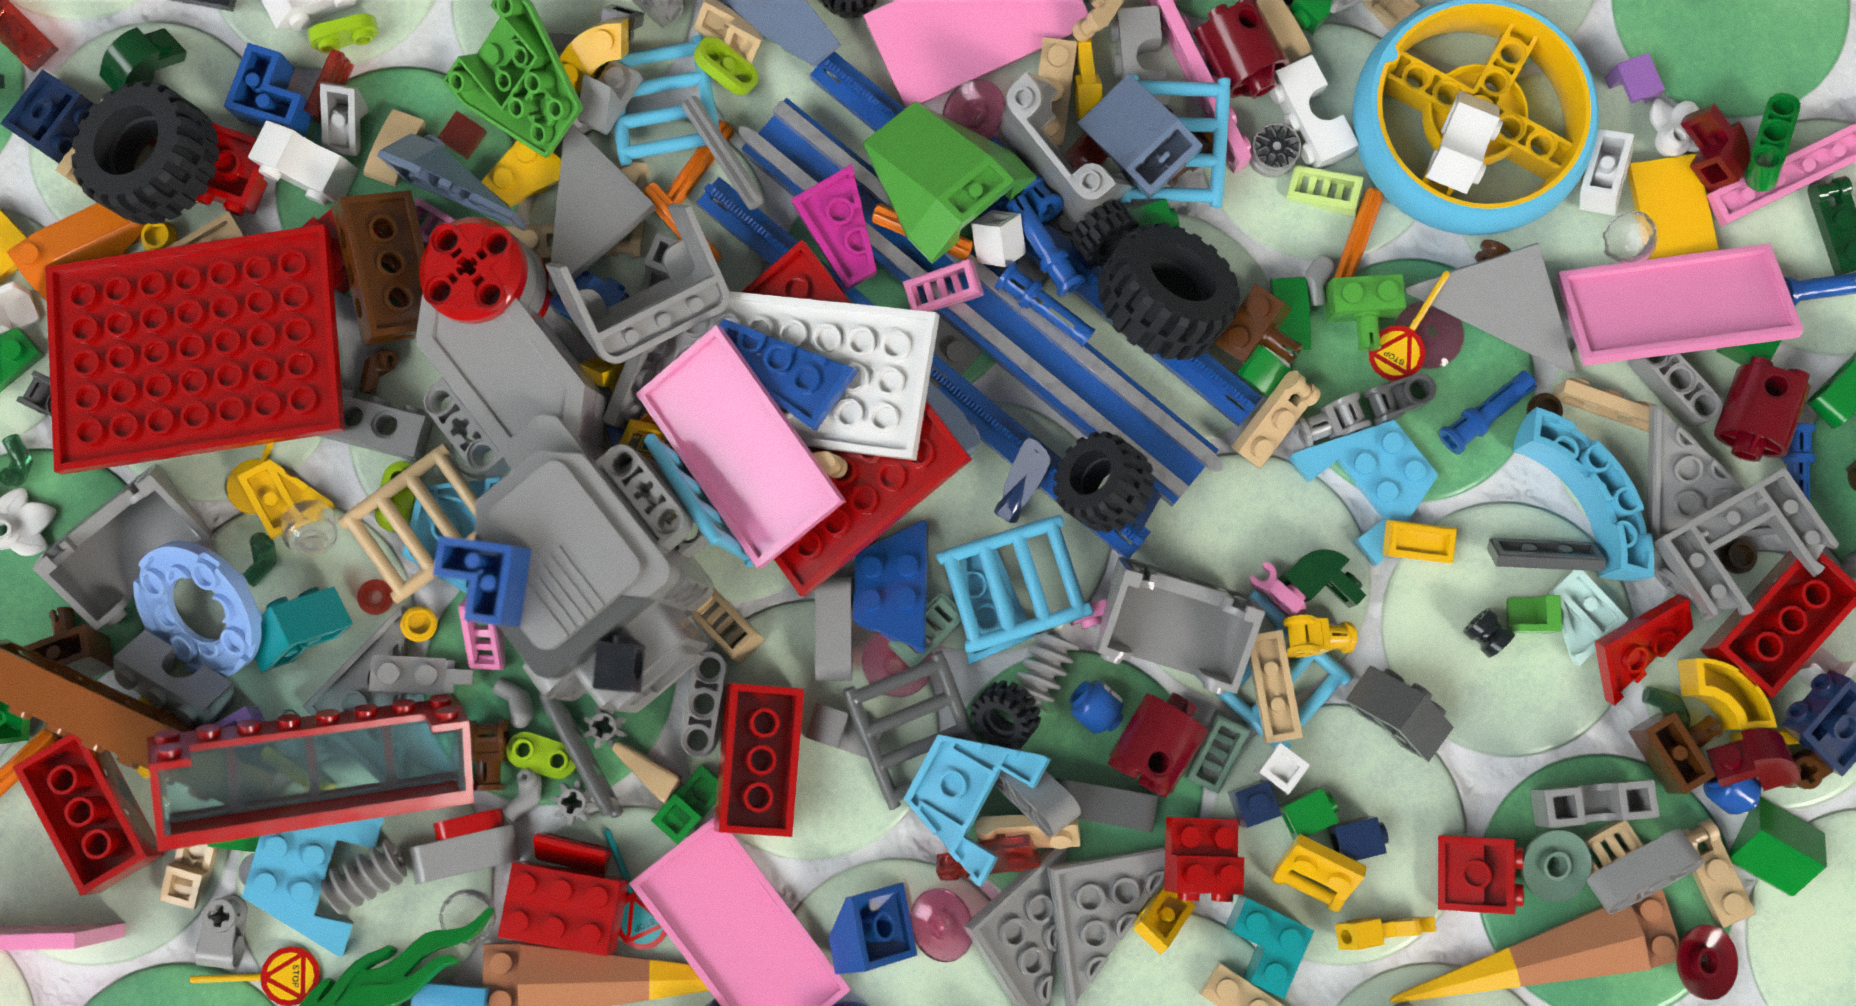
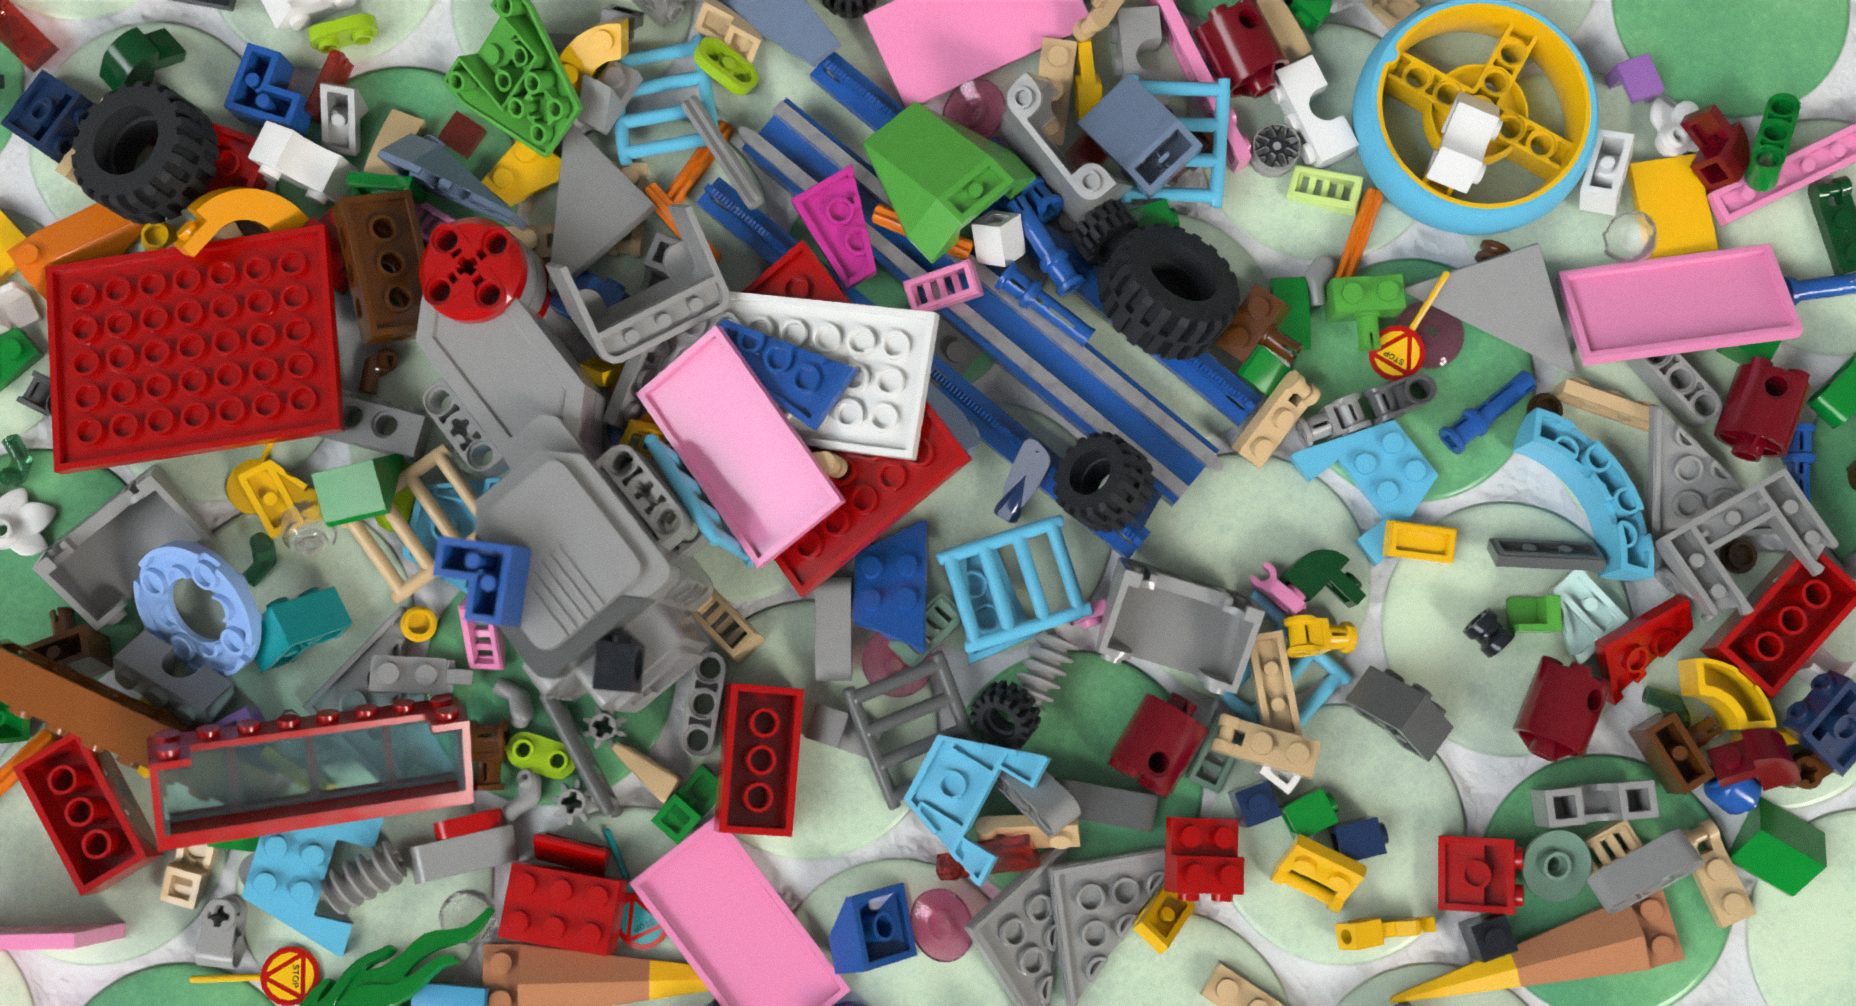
(233, 204): none -> light orange arch
(357, 489): none -> slope
(365, 594): clear red plate -> none
(380, 183): none -> green tile
(1096, 706): blue head -> none
(1267, 747): none -> tan plate
(1278, 940): teal brick -> none
(1488, 936): none -> black brick
(1561, 710): none -> dark red cylinder
(1707, 962): dark red dish -> none

